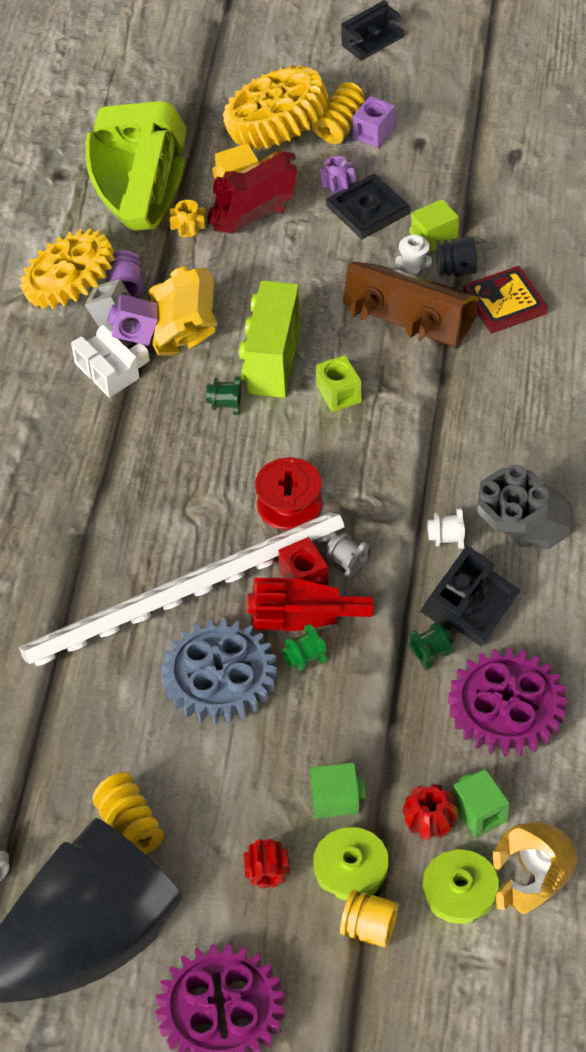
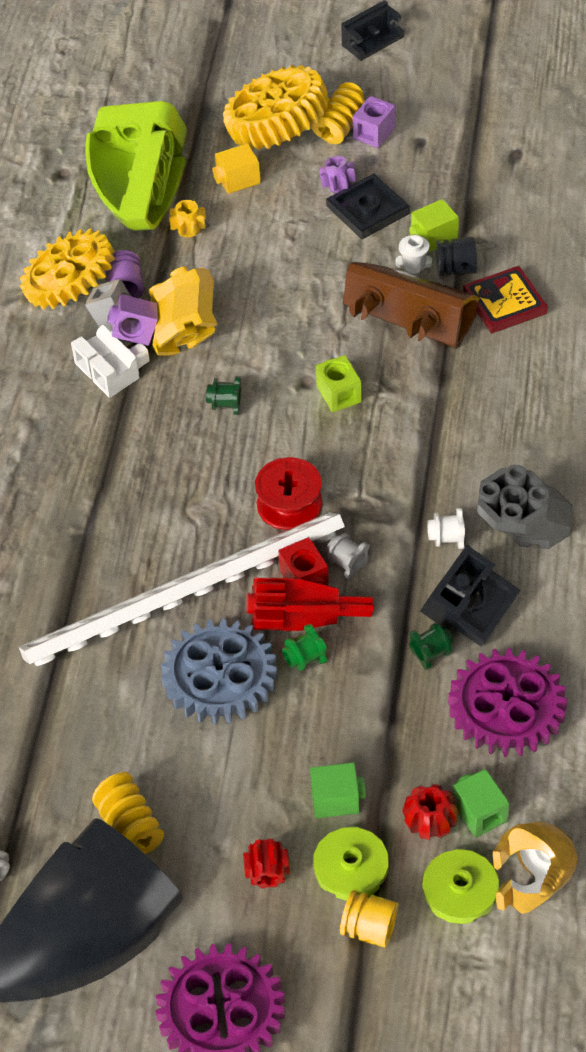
(252, 192): dark red brick -> none
(271, 339): lime brick -> none

